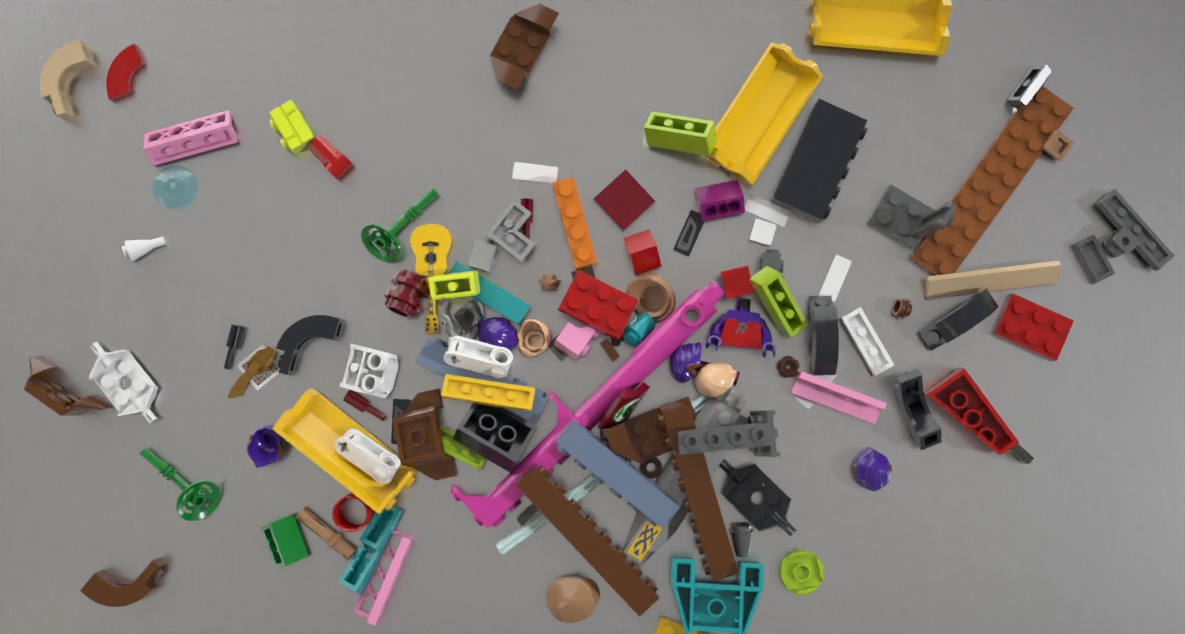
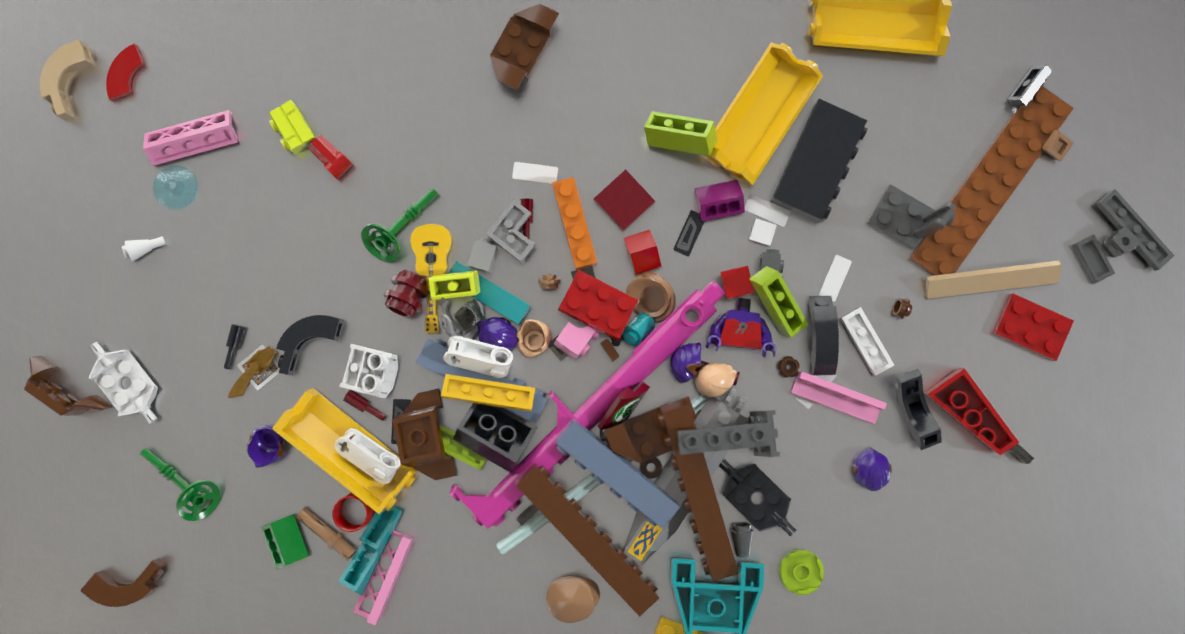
(960, 320): black arch -> none

